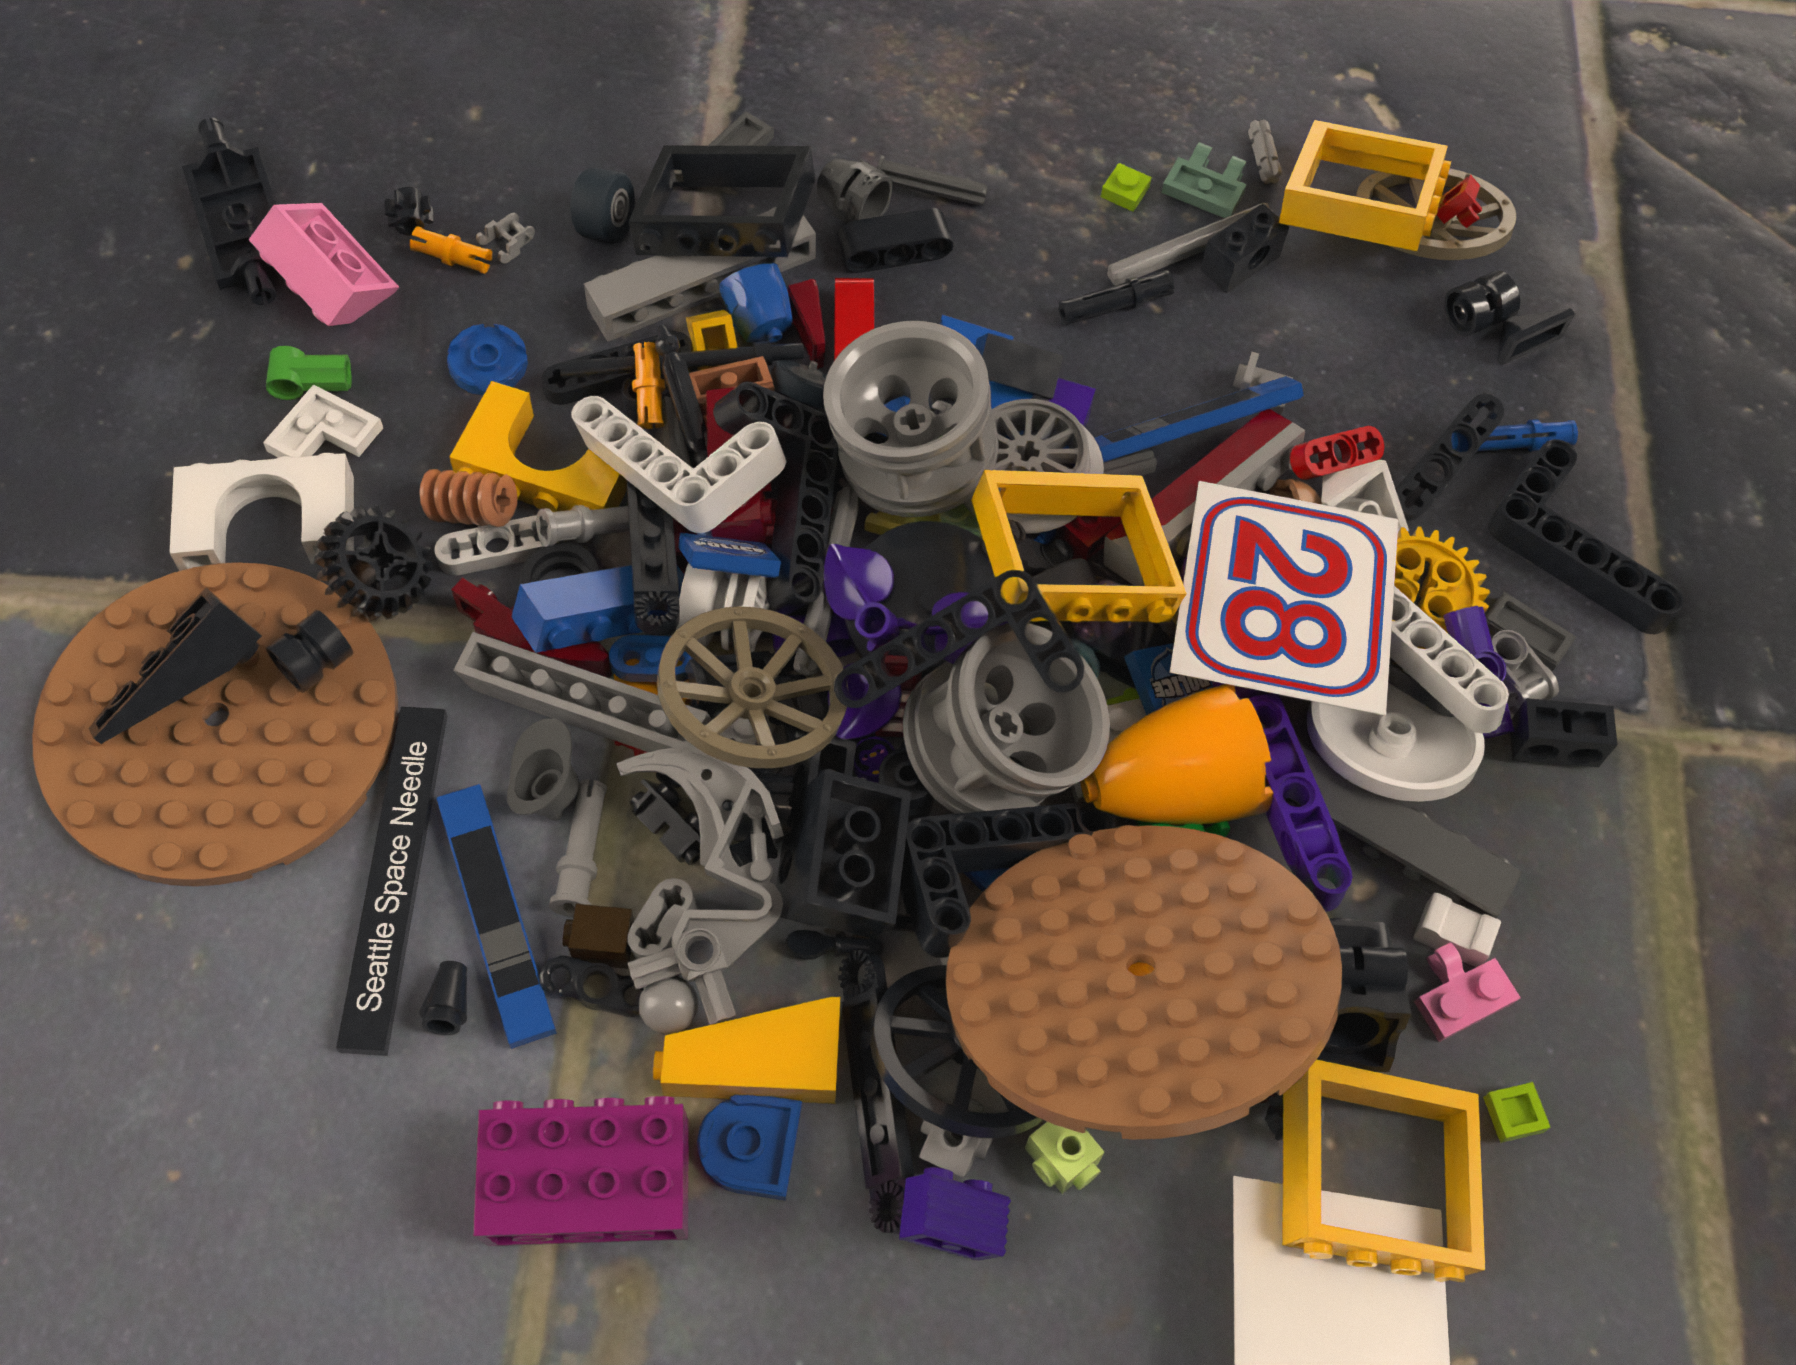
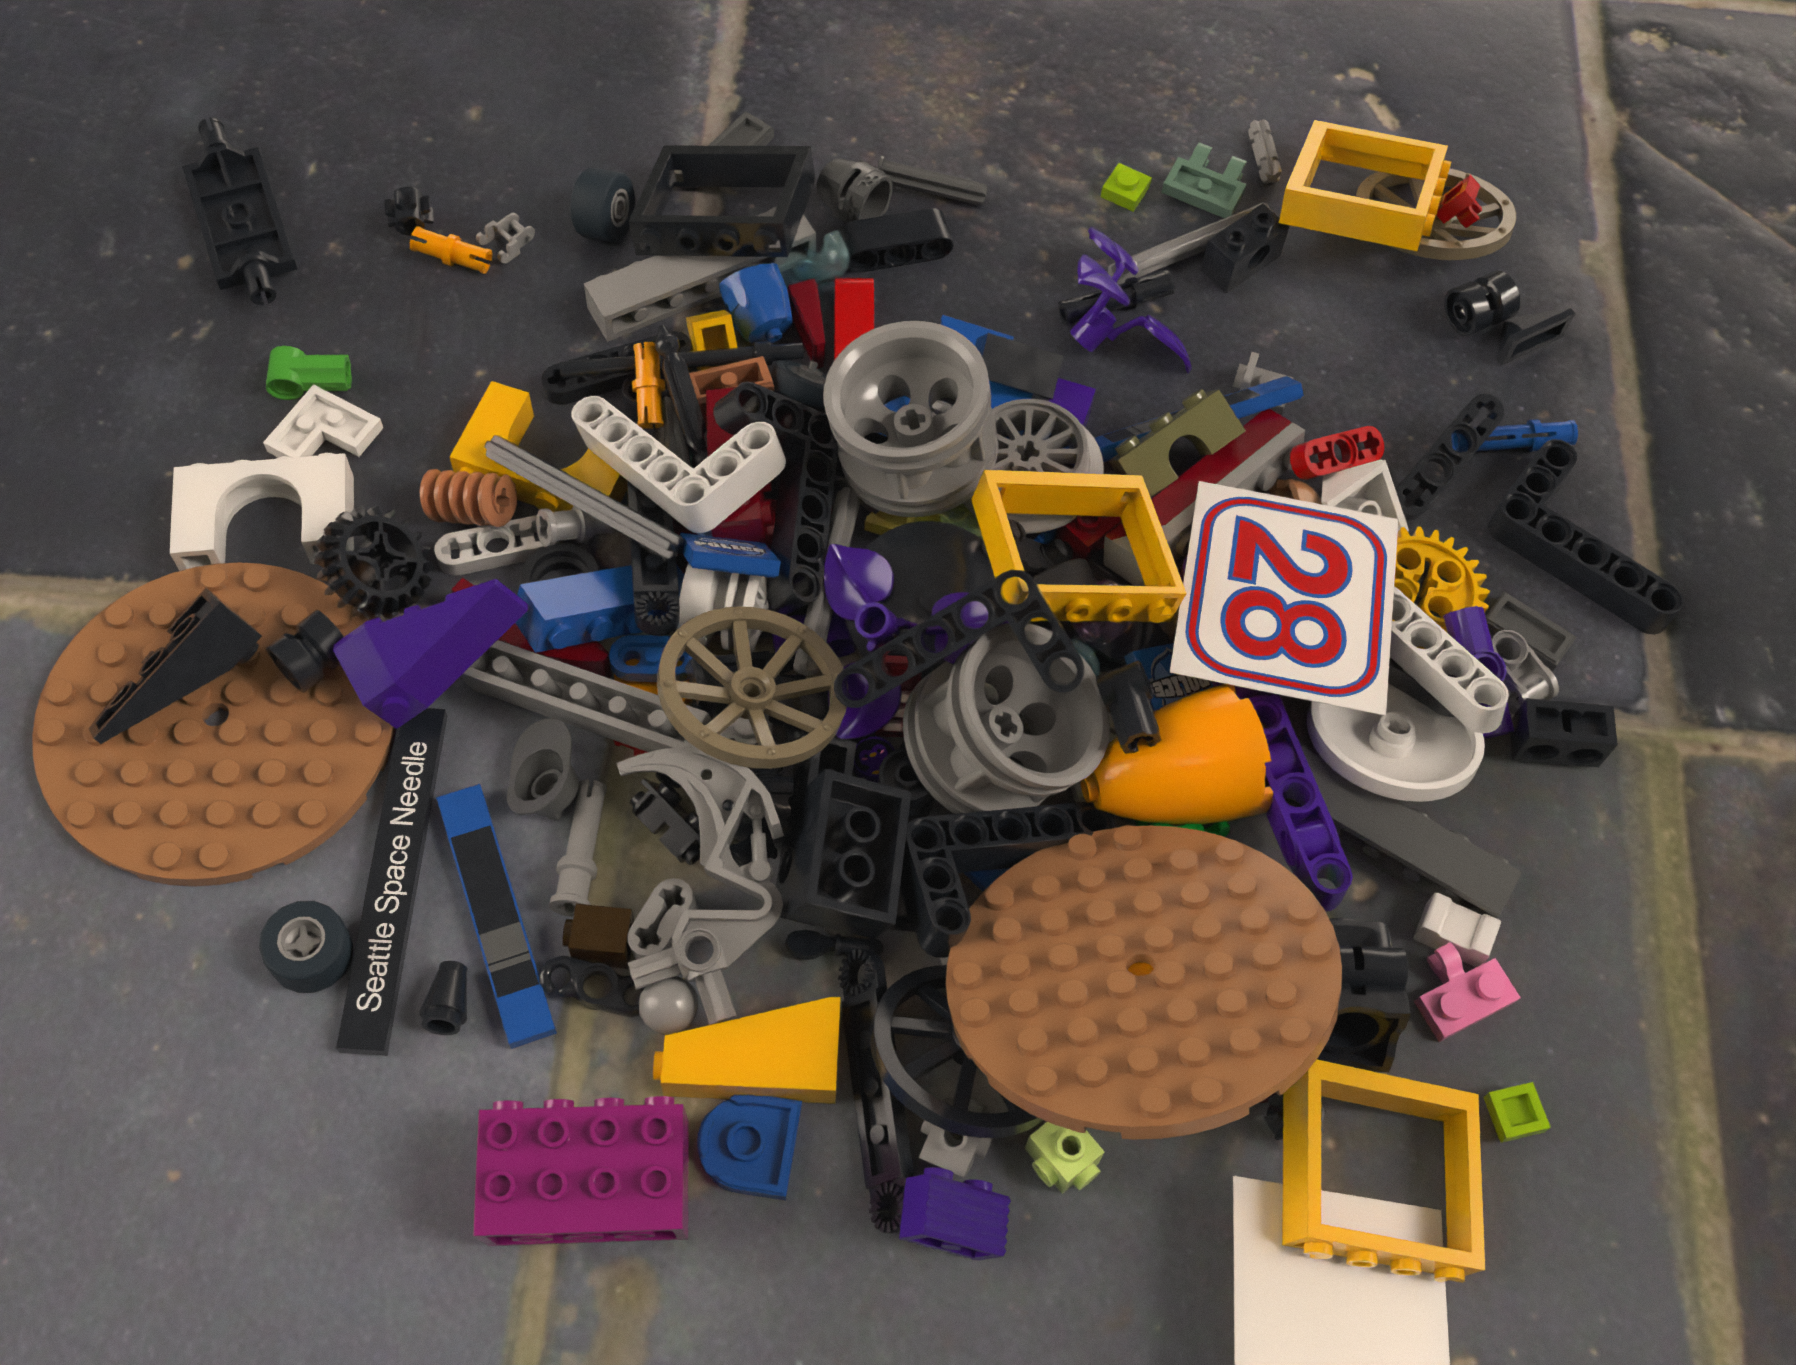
(292, 936): none -> black wheel
(322, 262): bright pink slope -> none
(416, 657): none -> dark purple wedge
(486, 356): blue tile -> none
(585, 497): none -> axle
(826, 265): none -> clear light blue hair
(1099, 321): none -> dark purple plant
(1127, 698): none -> black piece
(1203, 421): none -> olive arch

